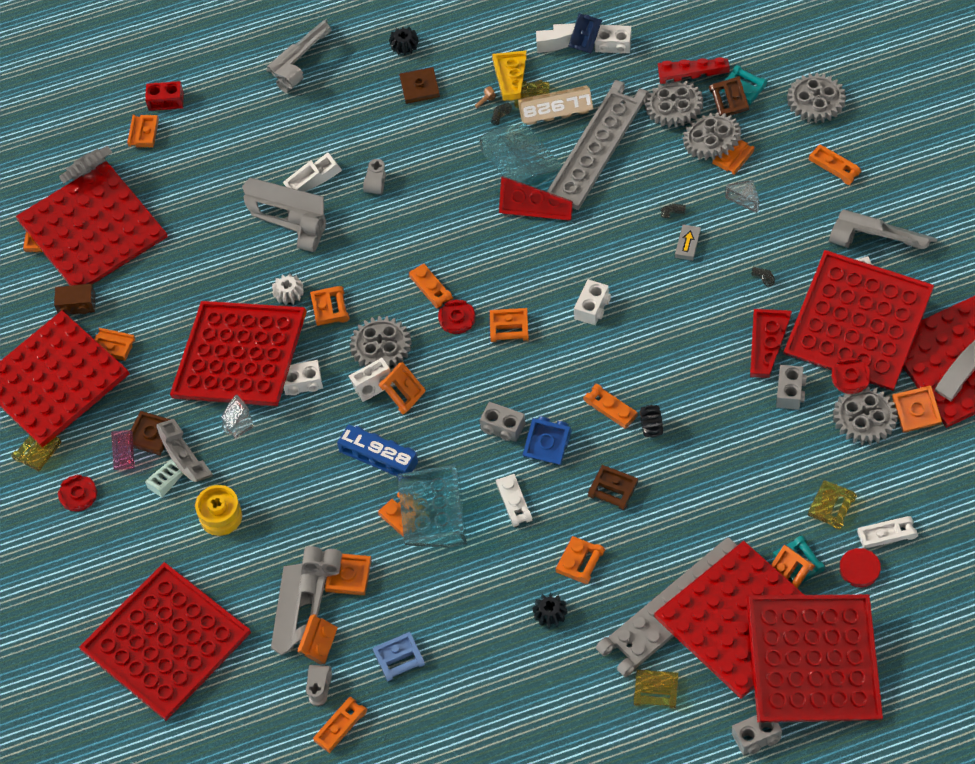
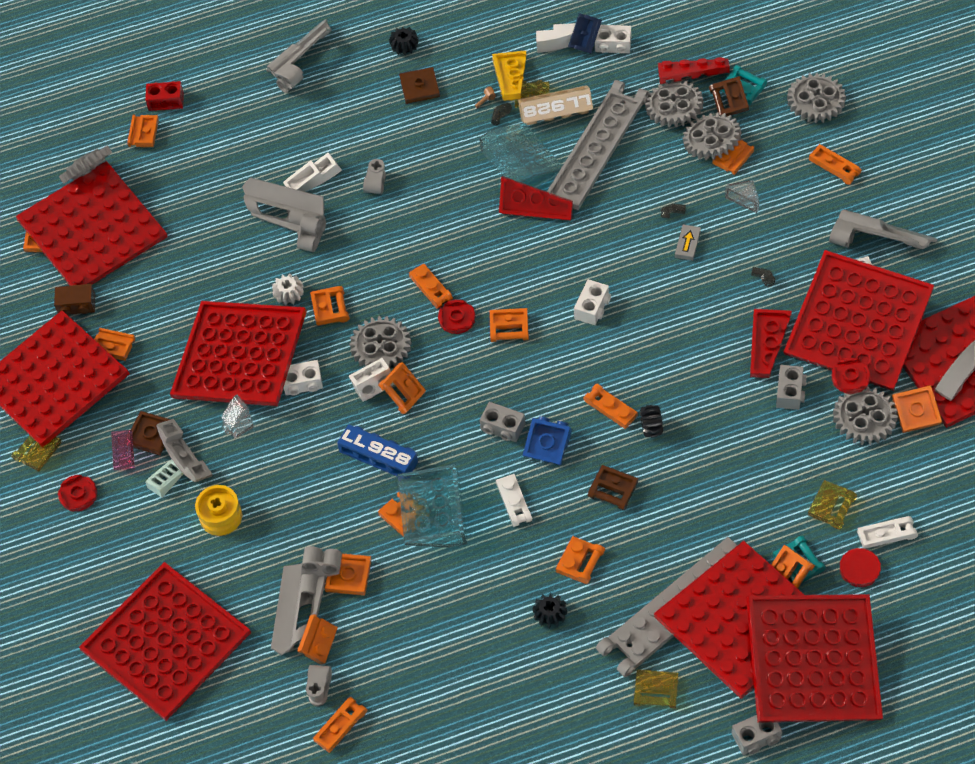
(397, 650): medium blue plate -> none

